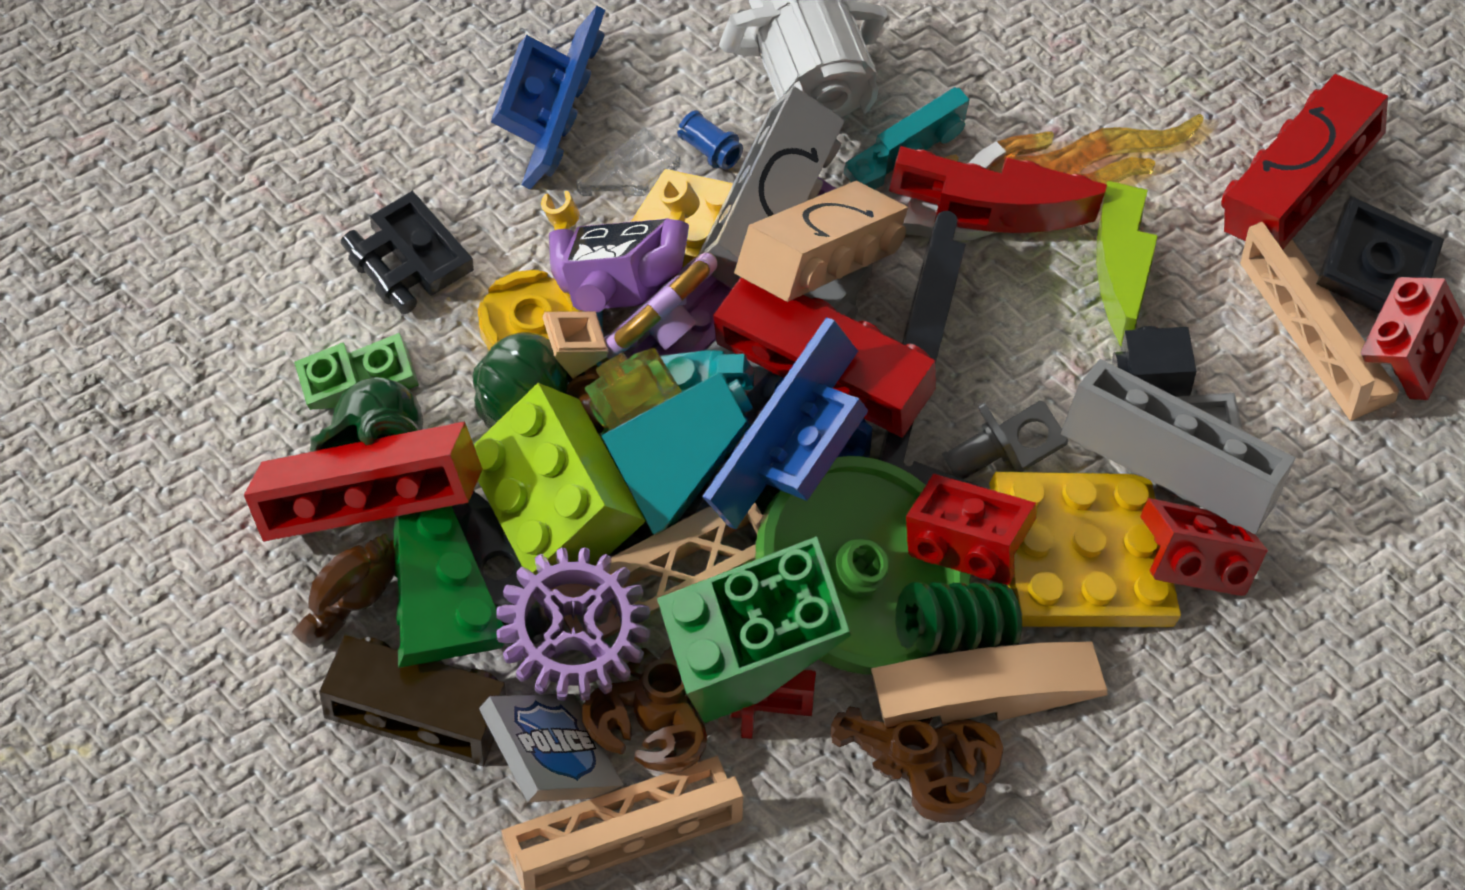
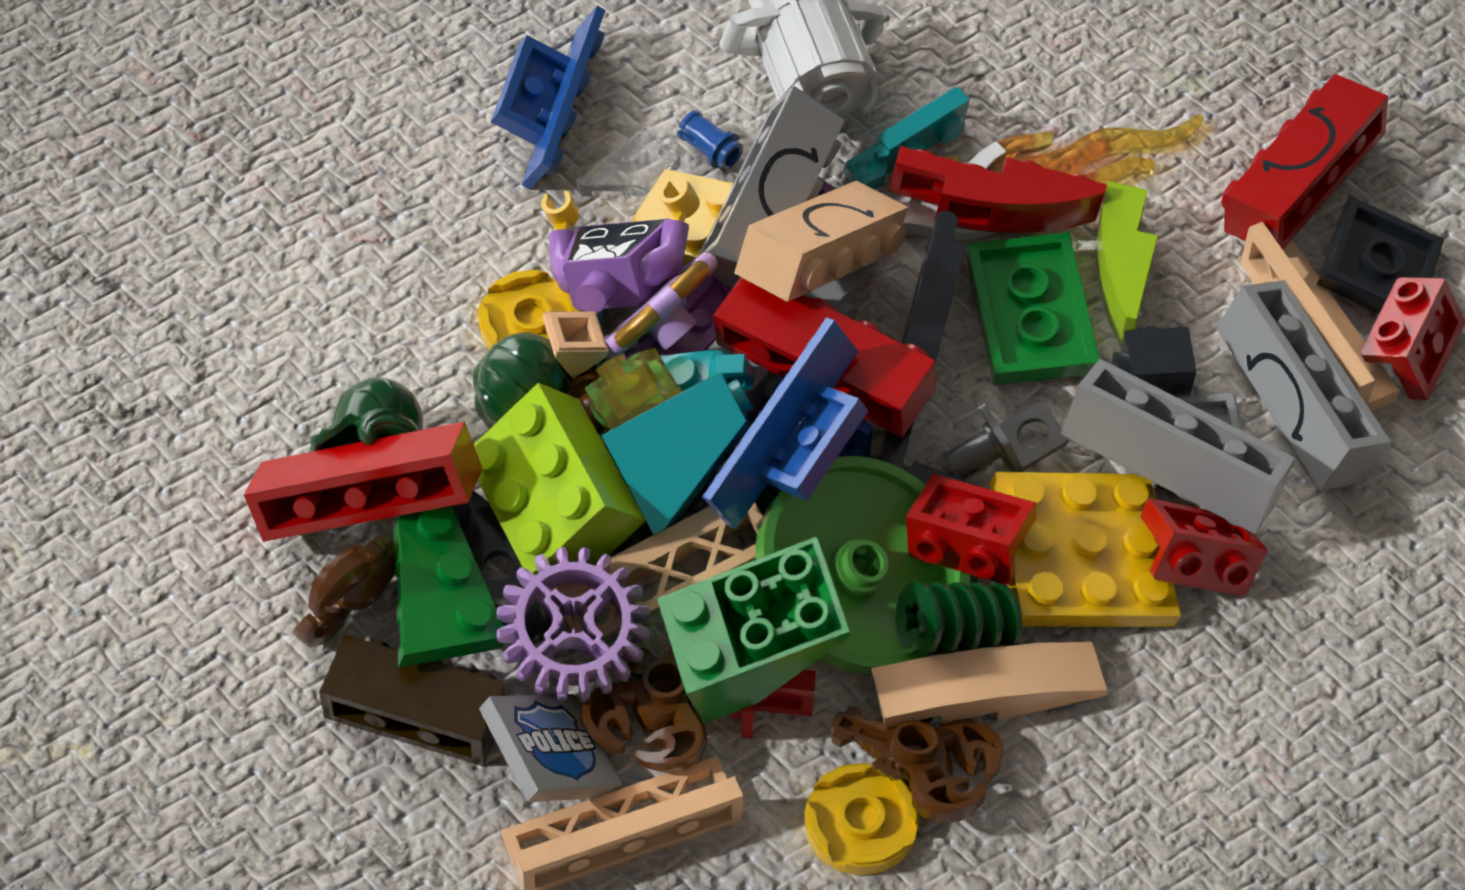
(335, 369): bright green slope -> none
(420, 243): black plate -> none
(860, 820): none -> yellow tile
(1031, 308): none -> green plate
(1303, 385): none -> light grey brick

